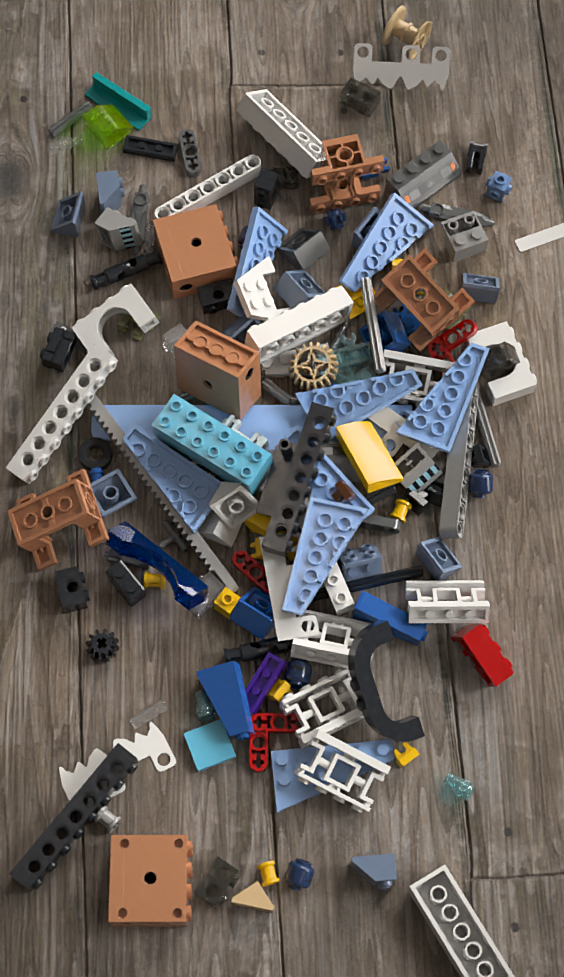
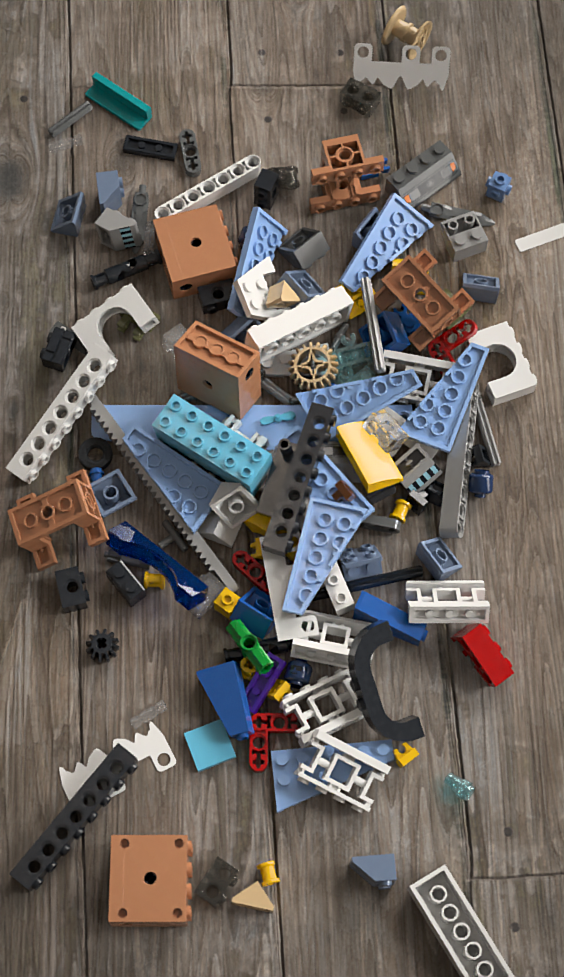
(107, 124): clear neon green slope -> none
(107, 819): light grey bush -> none
(204, 708): clear light blue cone -> none
(246, 672): none -> yellow bush
(256, 654): none -> green piece
(278, 418): none -> medium azure piece
(281, 296): none -> tan slope
(282, 130): white brick -> none
(299, 874): dark blue head -> none
(335, 218): dark blue gear -> none
(388, 440): none -> clear brick
(478, 151): black piece -> none
(499, 359): clear smoke brick -> none

